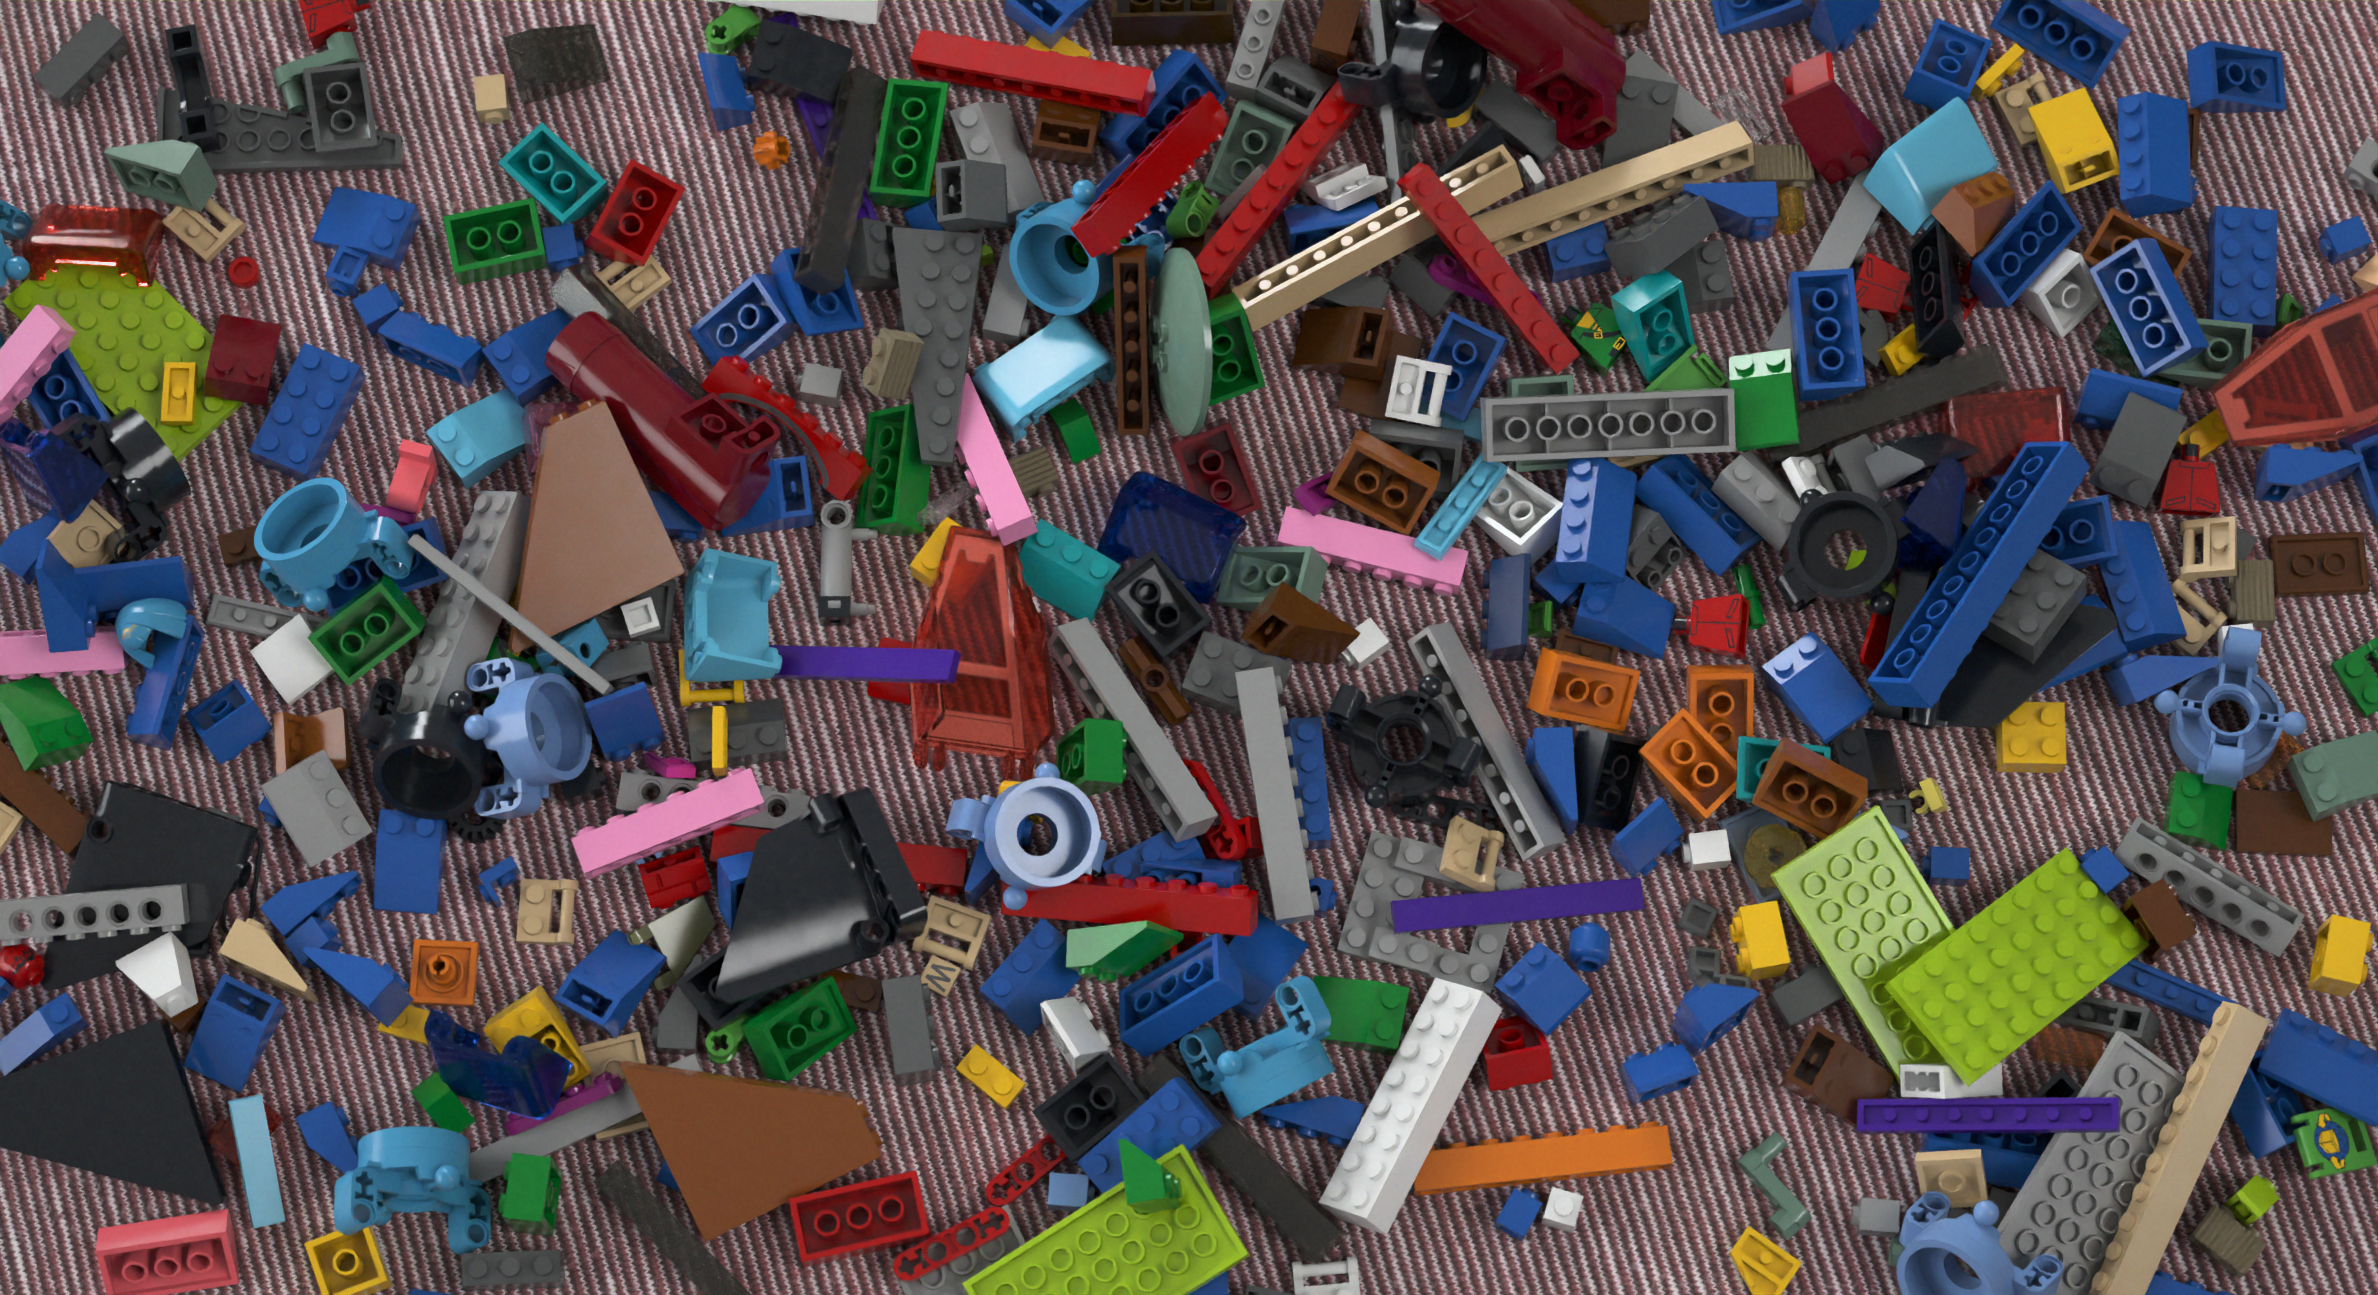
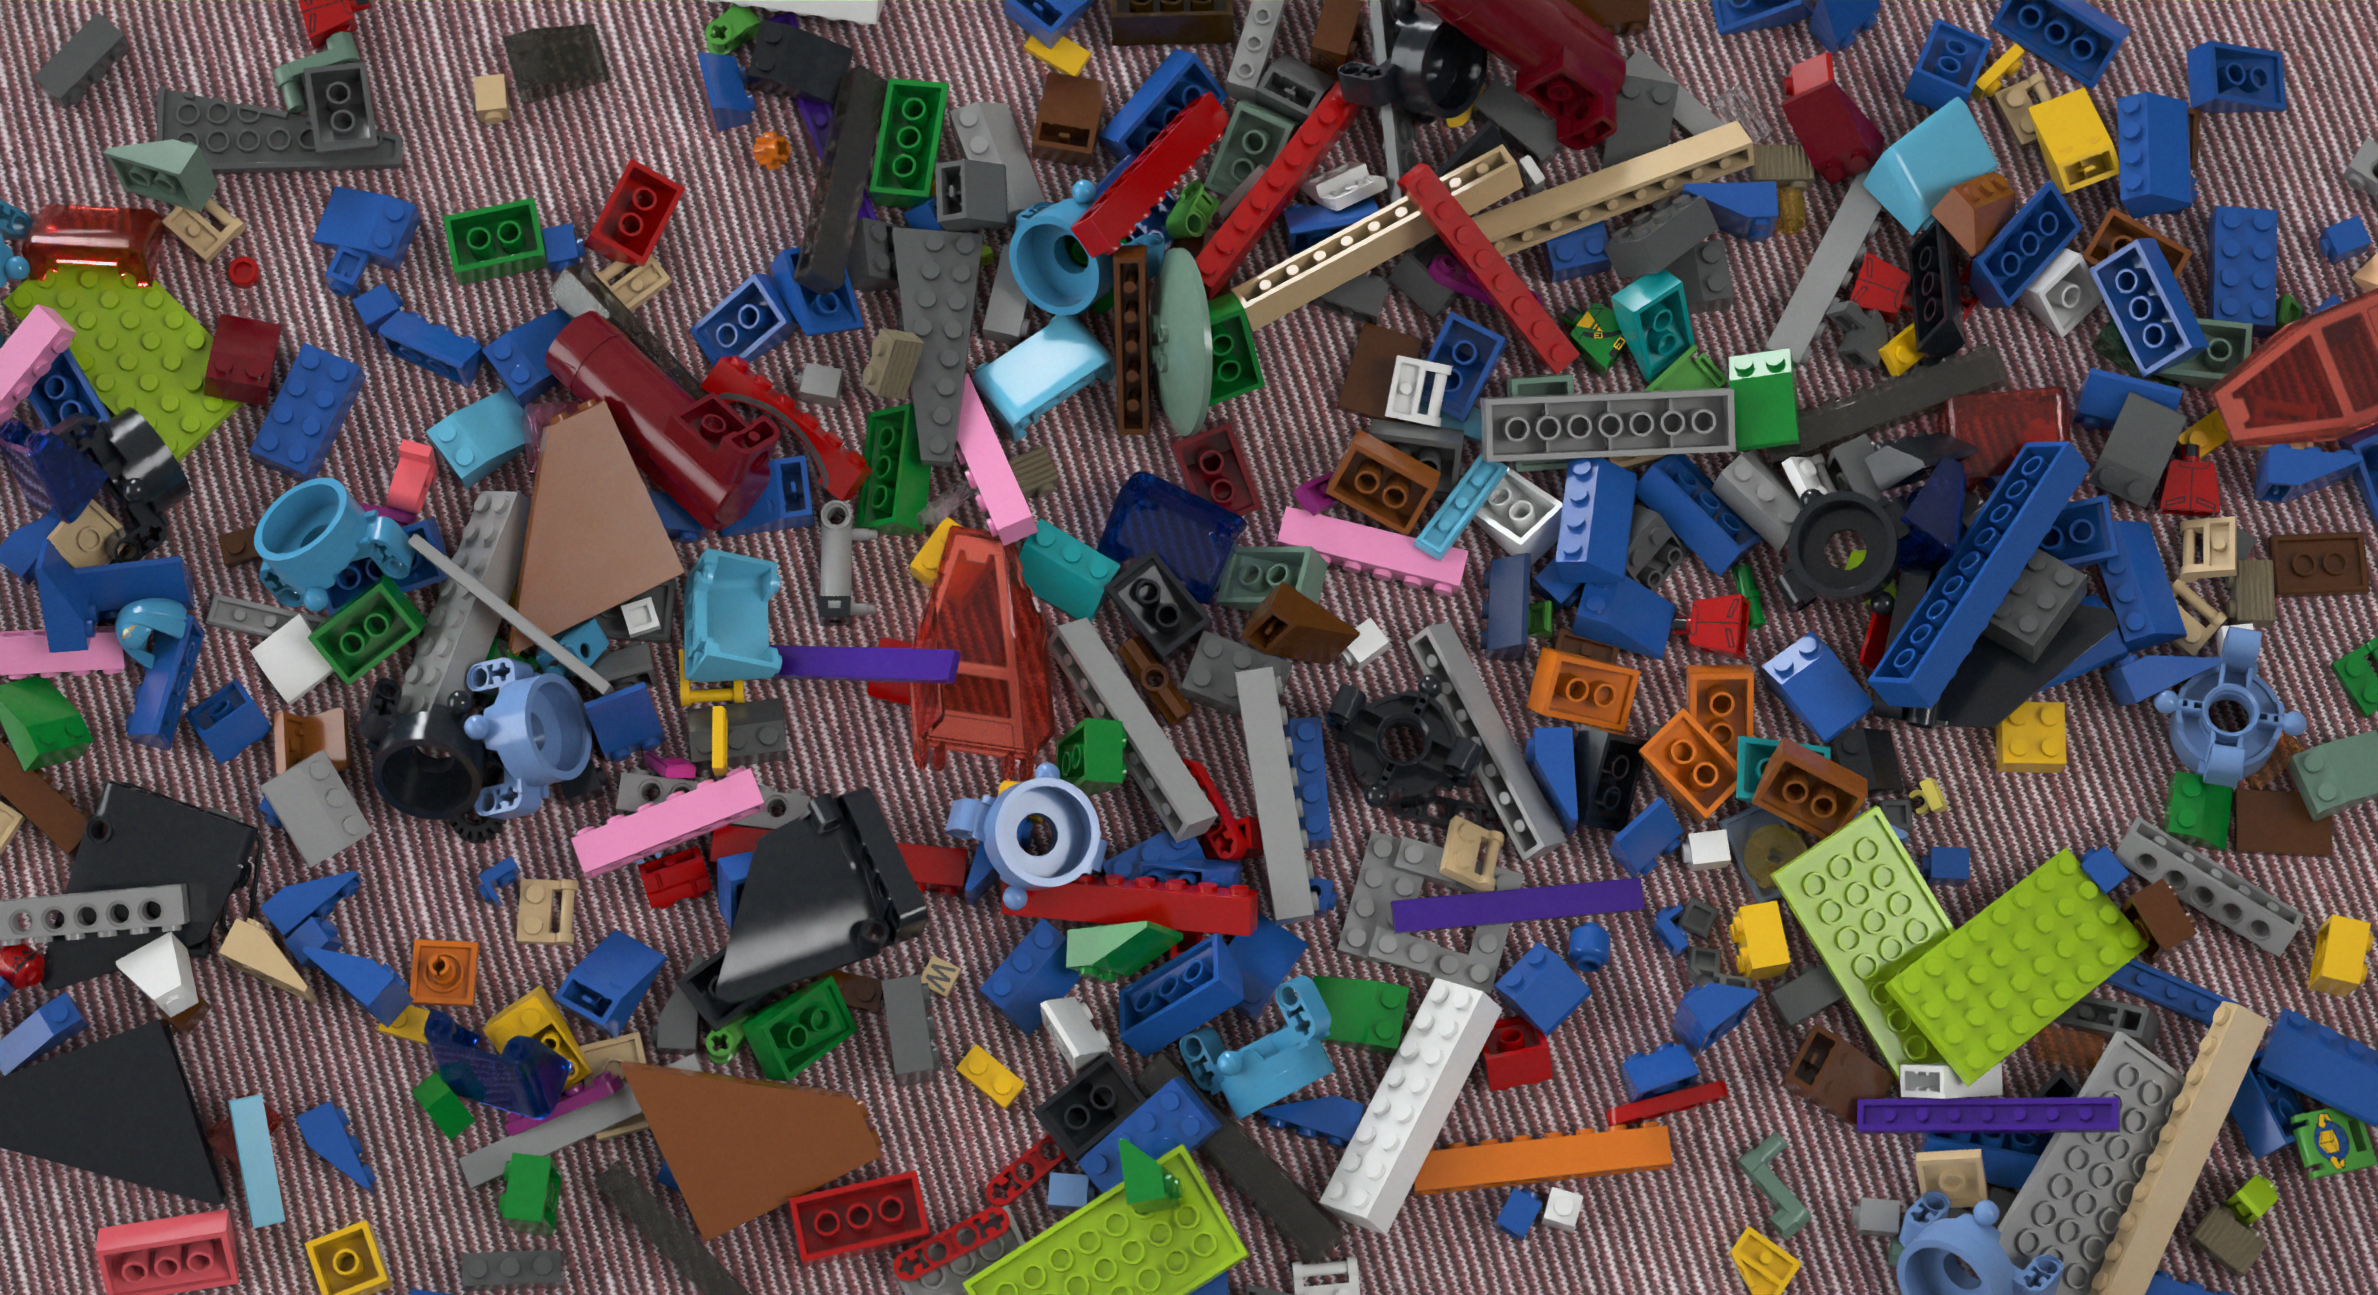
(179, 393): yellow plate -> none
(194, 88): black arch -> none
(233, 1032): blue slope -> none
(409, 863): blue slope -> none
(414, 1173): dark azure piece -> none
(555, 175): teal slope -> none
(677, 937): olive flag -> none
(955, 922): tan plate -> none
(1033, 73): red brick -> none
(1075, 431): green slope -> none
(1345, 341): reddish brown slope -> none
(1667, 1104): none -> red beam
(1671, 935): none -> blue bracket
(1825, 333): blue slope -> none

